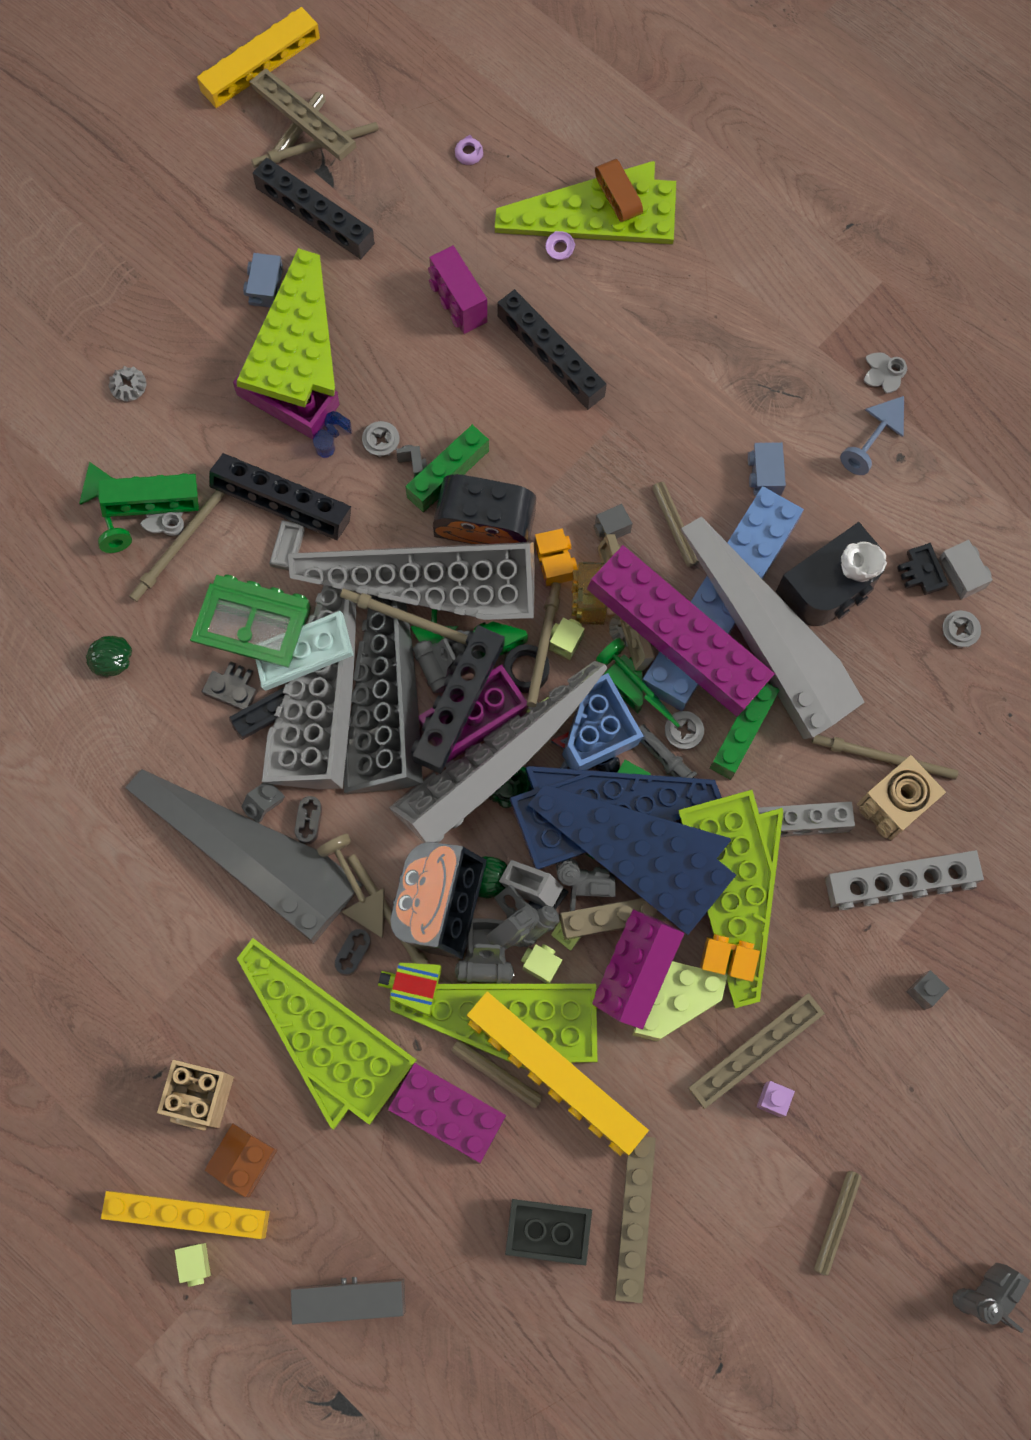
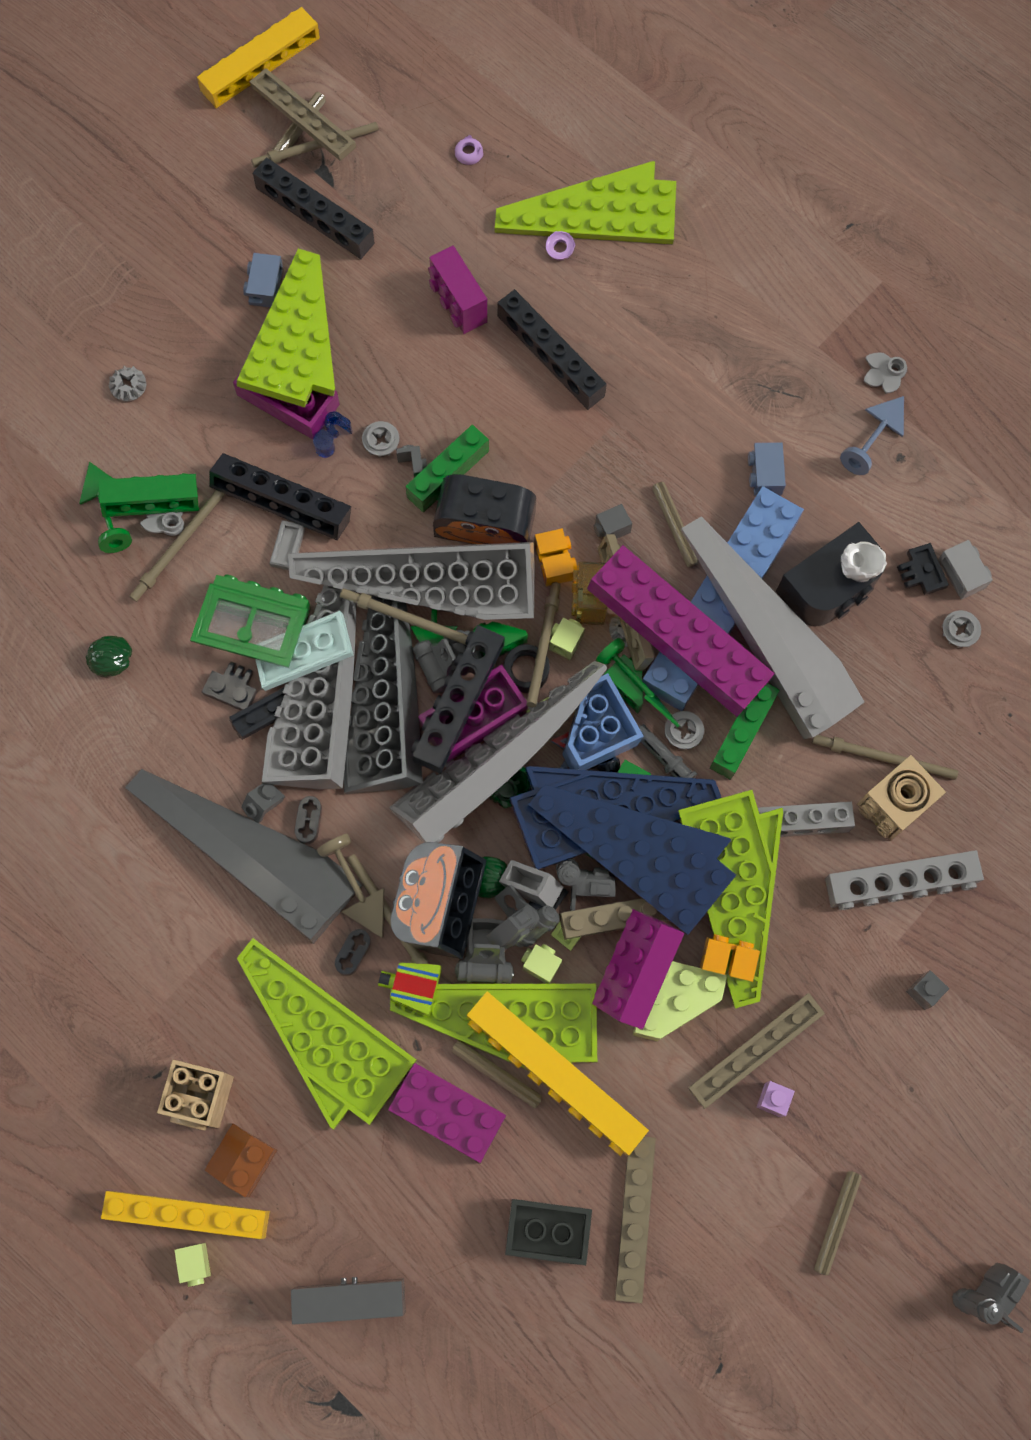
(618, 190): dark orange beam -> none

